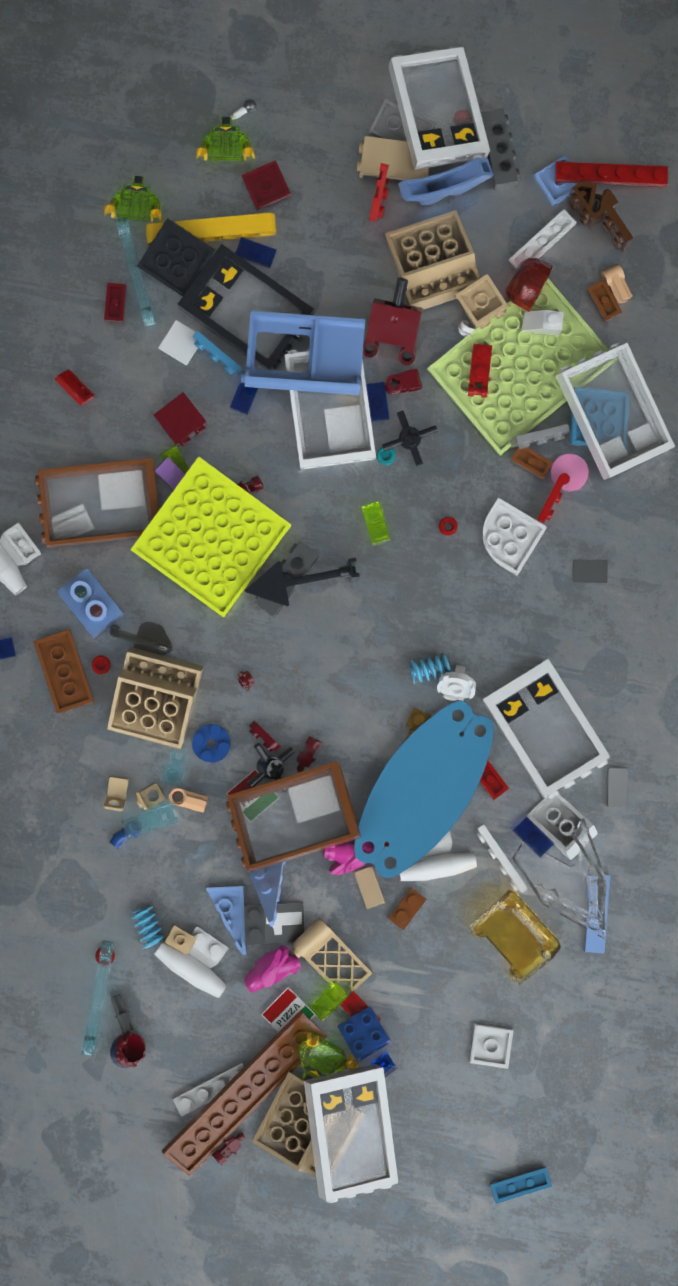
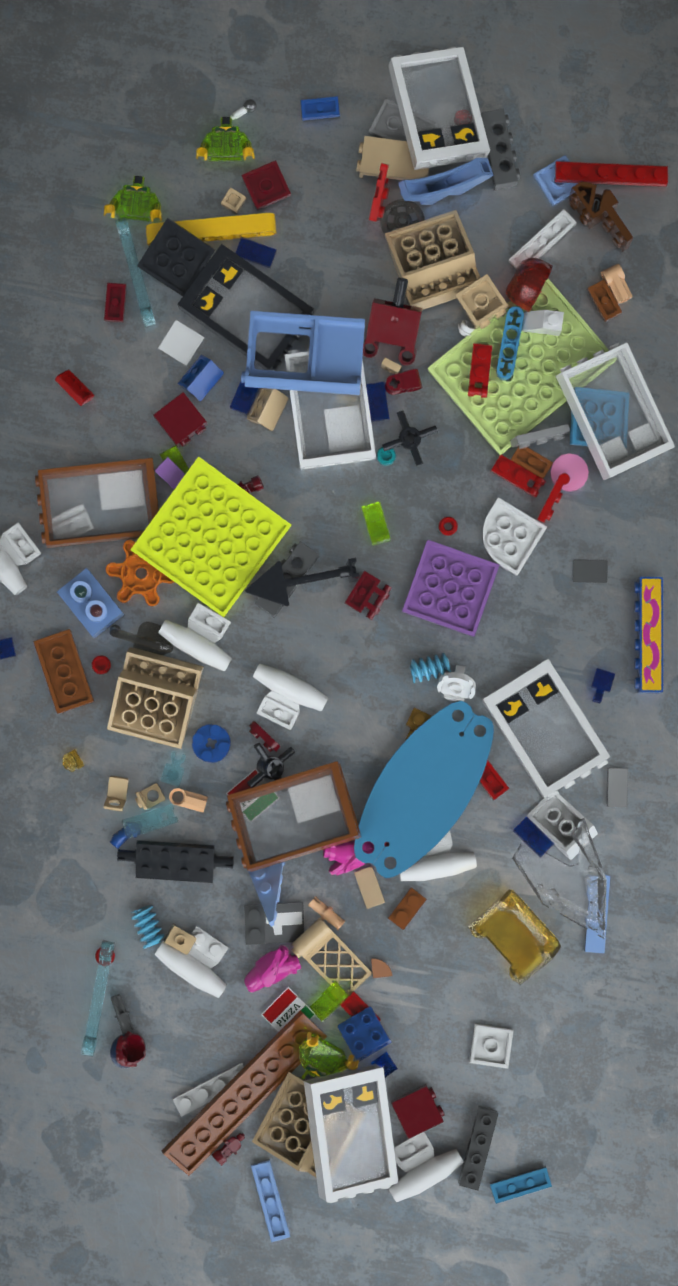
(72, 761): none -> clear yellow plate
(131, 583): none -> orange plate
(175, 861): none -> black plate
(200, 637): none -> white plate
(201, 377): none -> blue panel
(216, 354): dark azure plate -> none
(230, 904): light blue wing -> none
(233, 200): none -> tan tile
(245, 680): dark red plate -> none
(267, 408): none -> tan panel
(270, 1200): none -> light blue tile
(287, 695): none -> white plate
(306, 757): dark red piece -> none
(320, 108): none -> blue plate
(326, 913): none -> light nougat pin
(362, 593): none -> dark red plate
(380, 968): none -> nougat tile
(391, 209): none -> clear smoke plate
(391, 366): none -> tan tile
(418, 1111): none -> dark red brick
(421, 1166): none -> white plate
(450, 588): none -> medium lavender plate
(478, 1148): none -> dark grey brick
(505, 866): white plate -> none
(510, 343): none -> dark azure beam
(517, 475): none -> red plate
(602, 682): none -> clear blue plate
(650, 634): none -> brick

